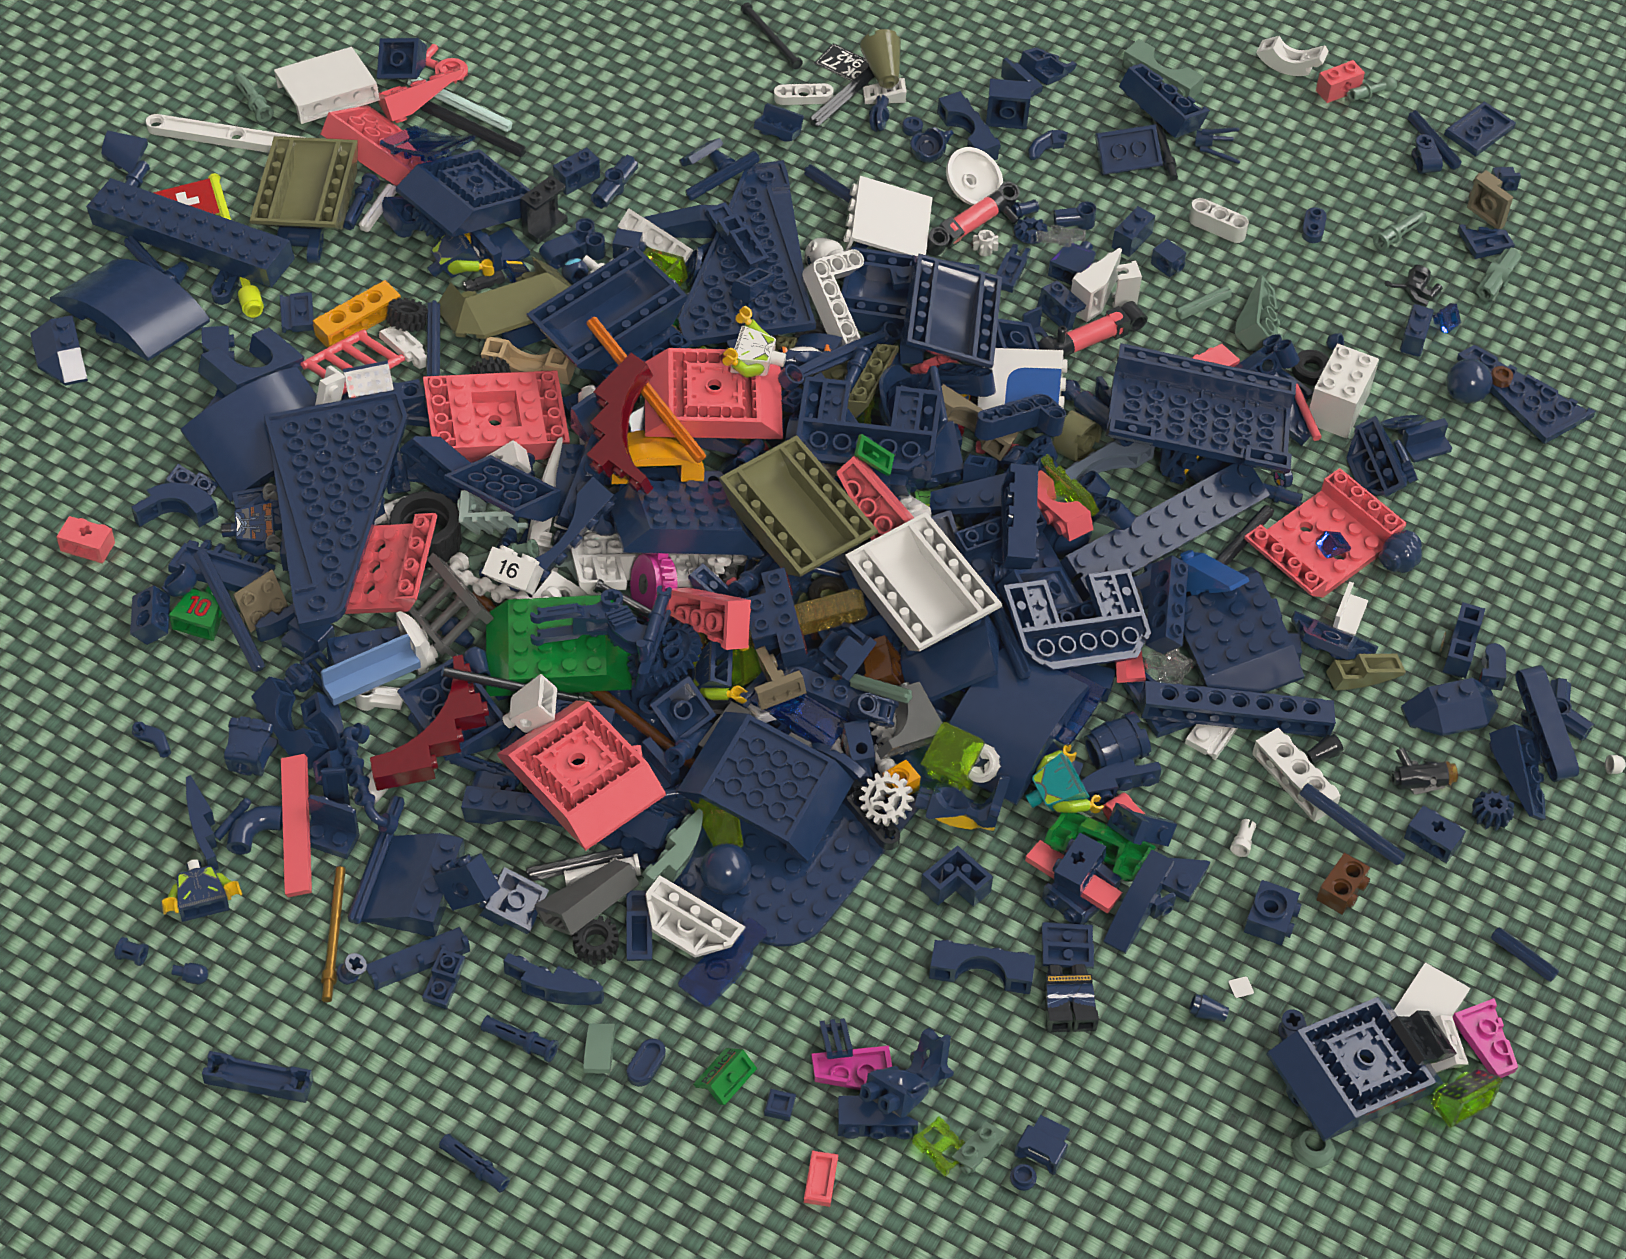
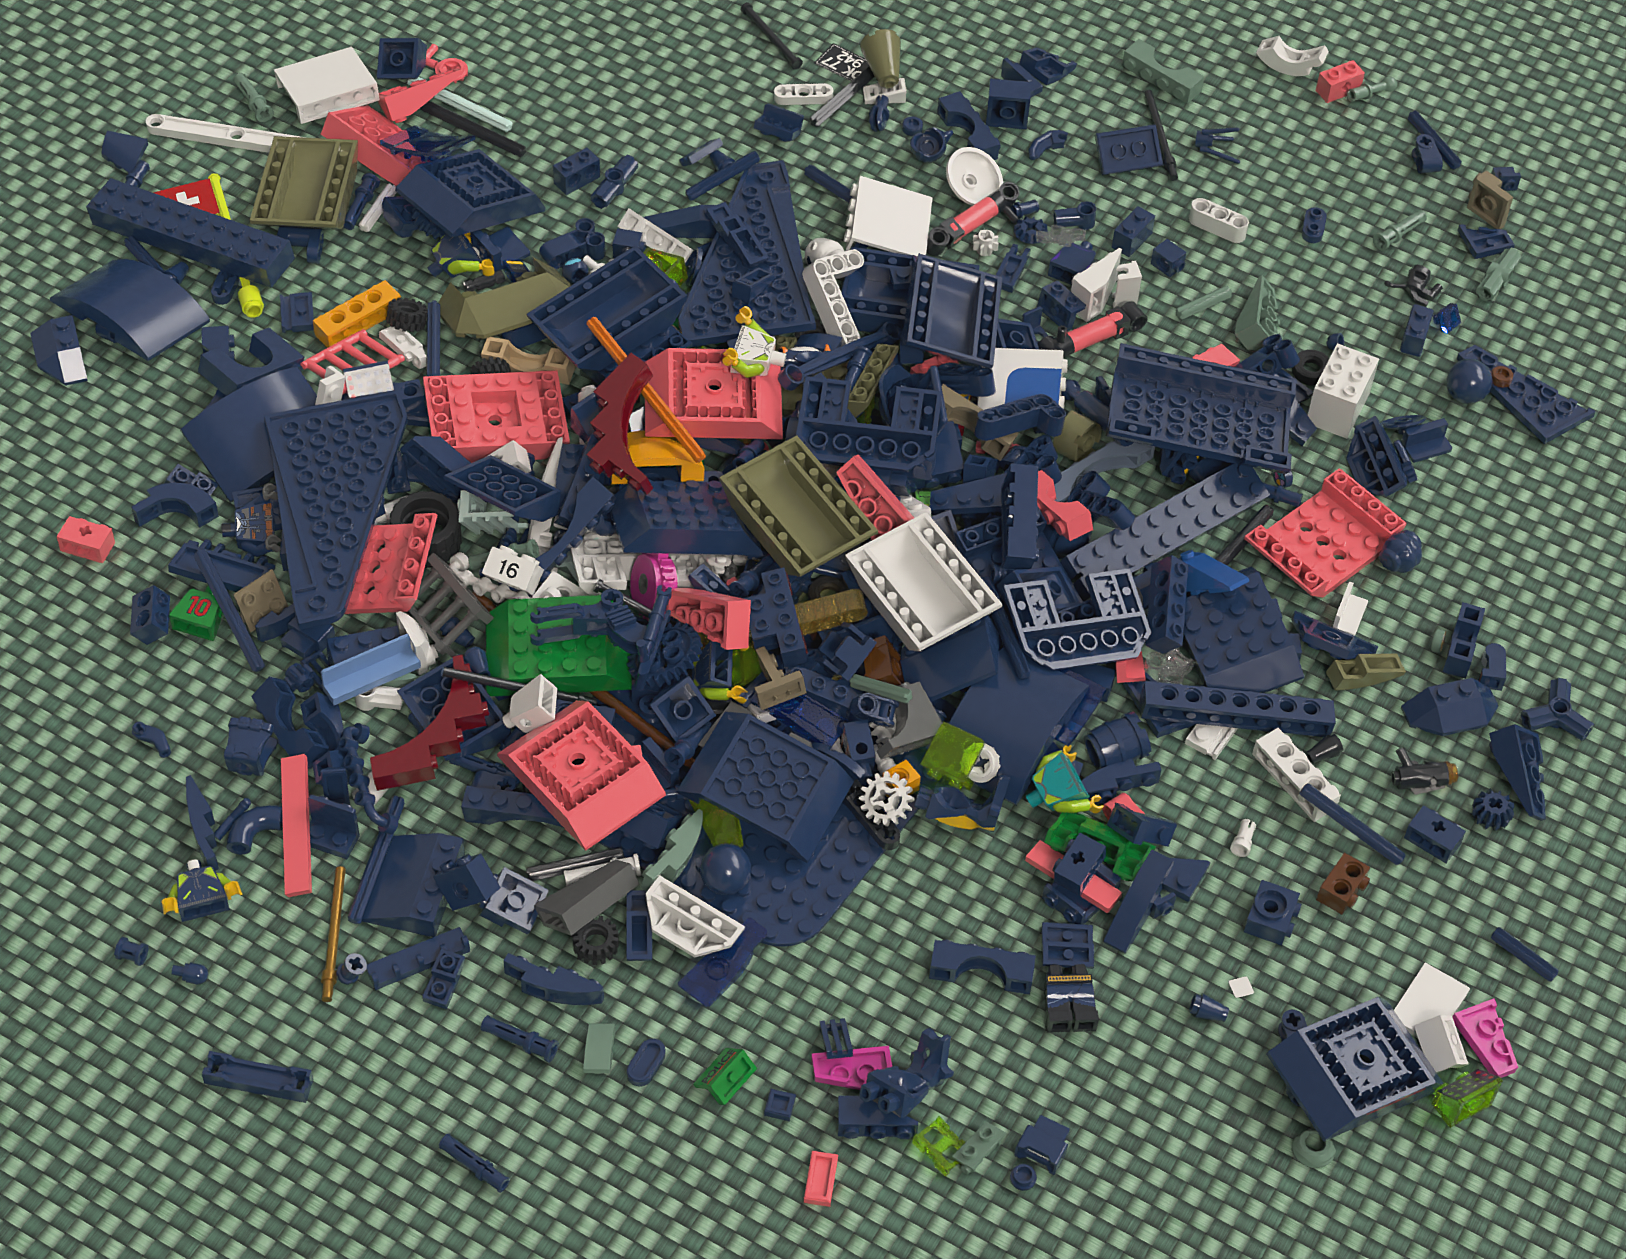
(180, 581): dark blue hair -> none
(541, 210): black panel -> none
(791, 400): dark blue slope -> none
(874, 455): green slope -> none
(956, 873): dark blue brick -> none
(1068, 488): clear neon green wing -> none
(1162, 101): dark blue wedge -> none
(1306, 413): coral bar -> none
(1332, 544): clear blue slope -> none
(1423, 1037): black slope -> none
(1480, 128): dark blue tile -> none
(1547, 723): dark blue beam -> none
(1614, 764): white hinge -> none

